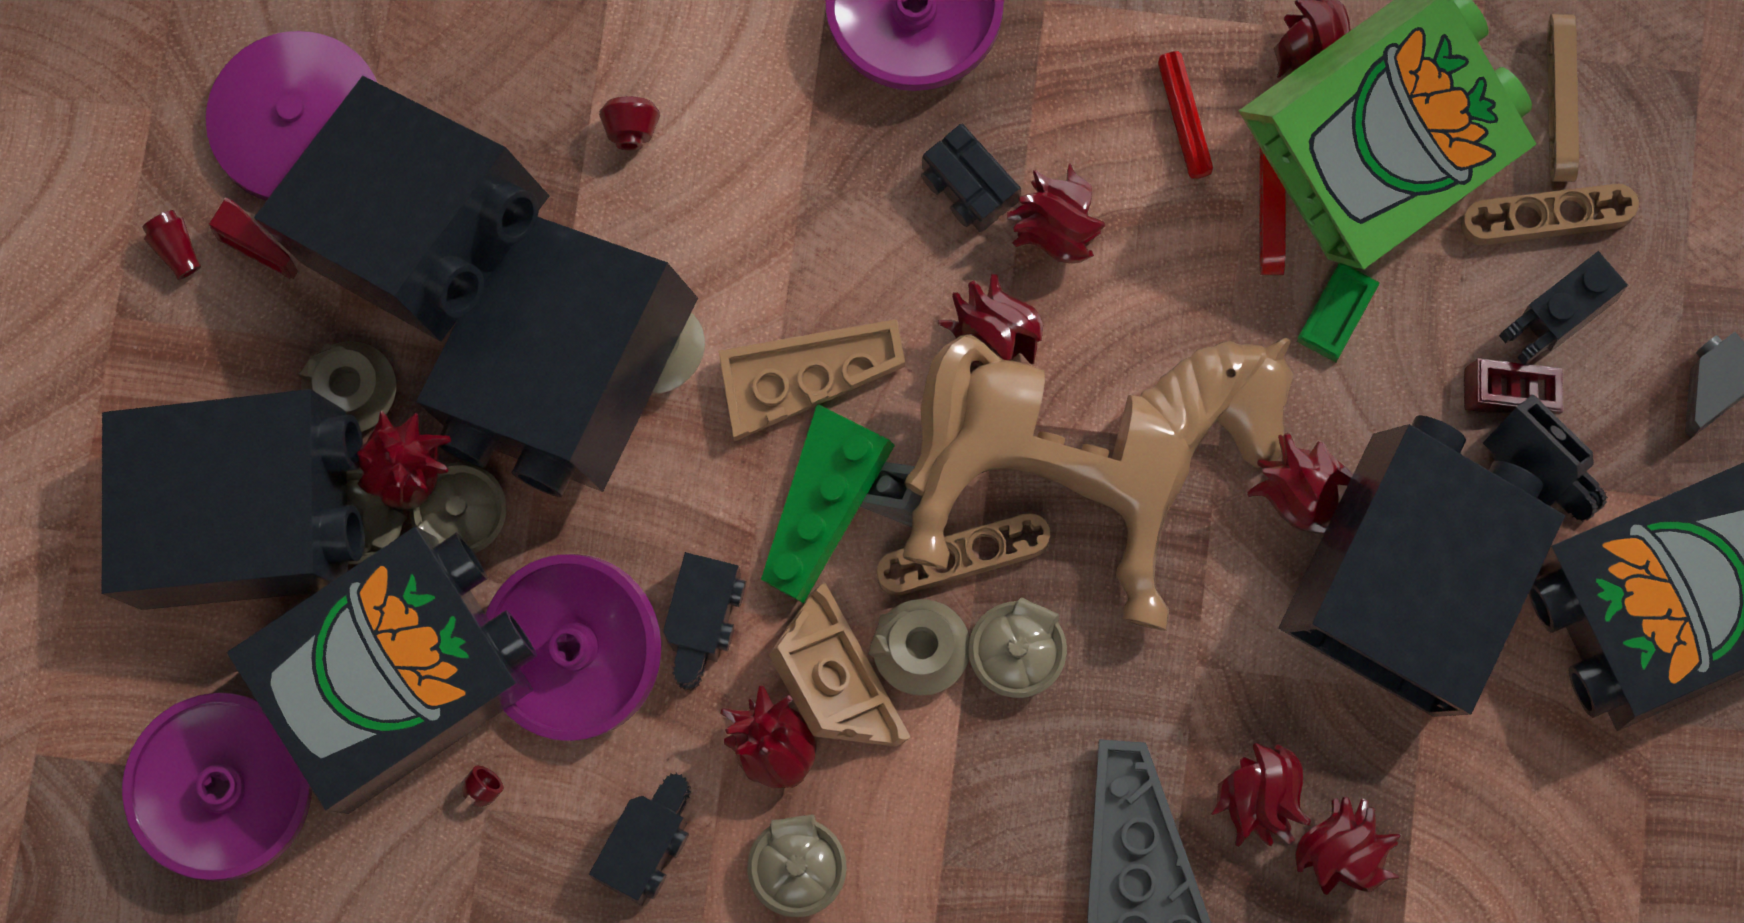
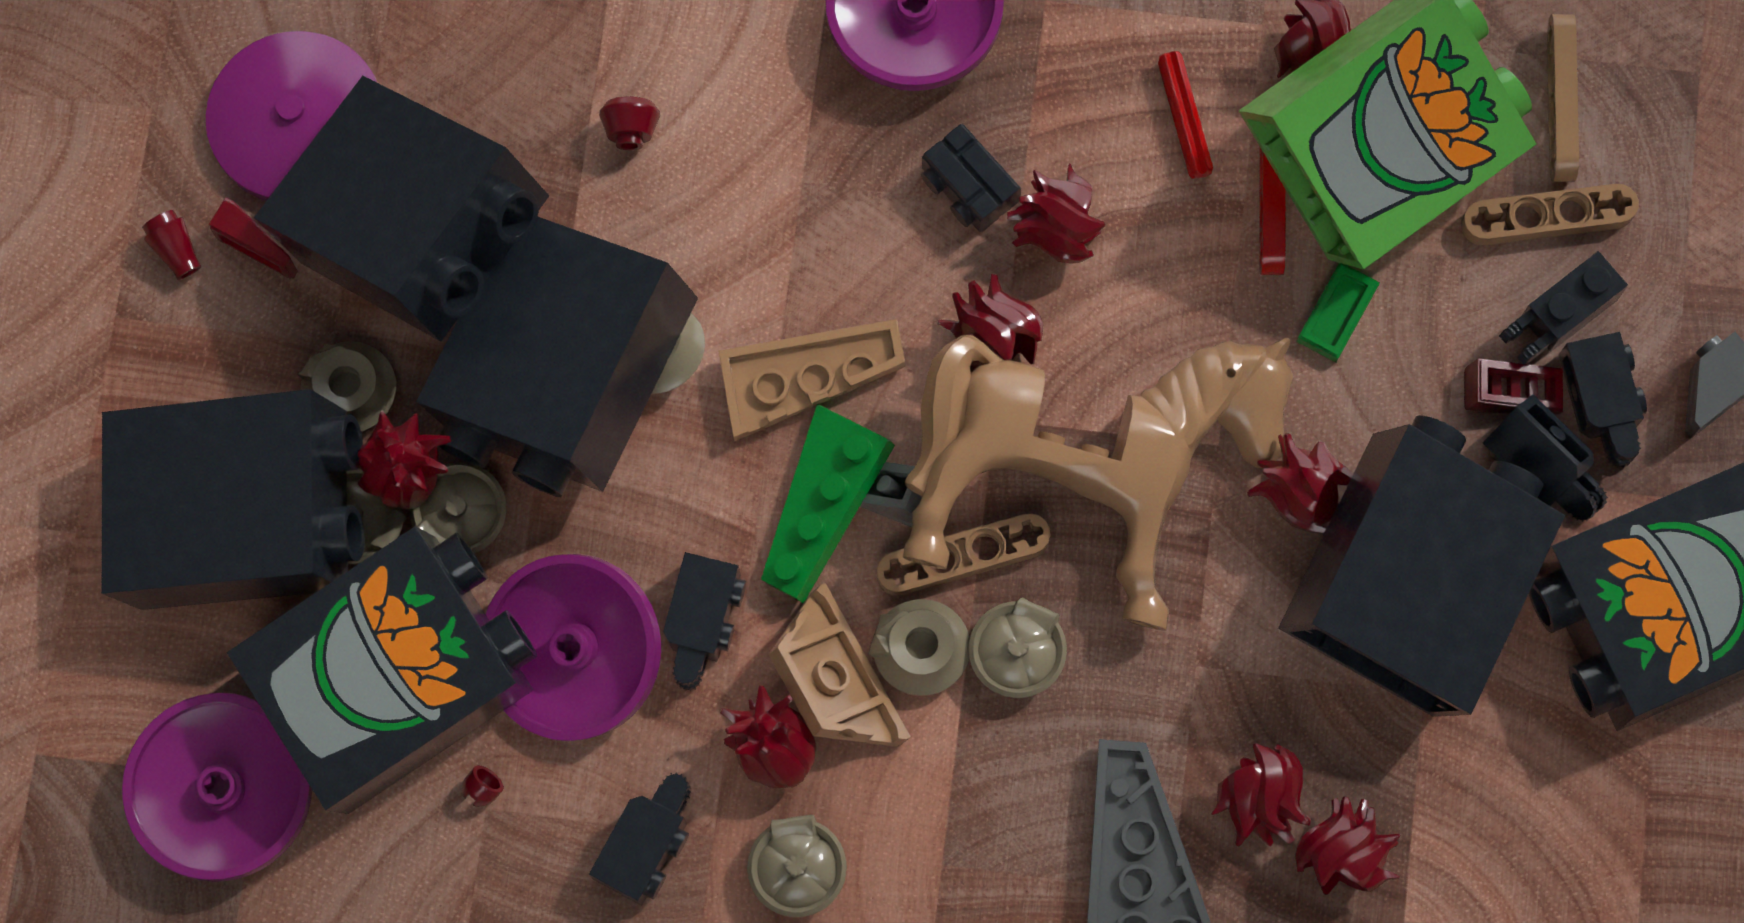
(1605, 394): none -> black hinge

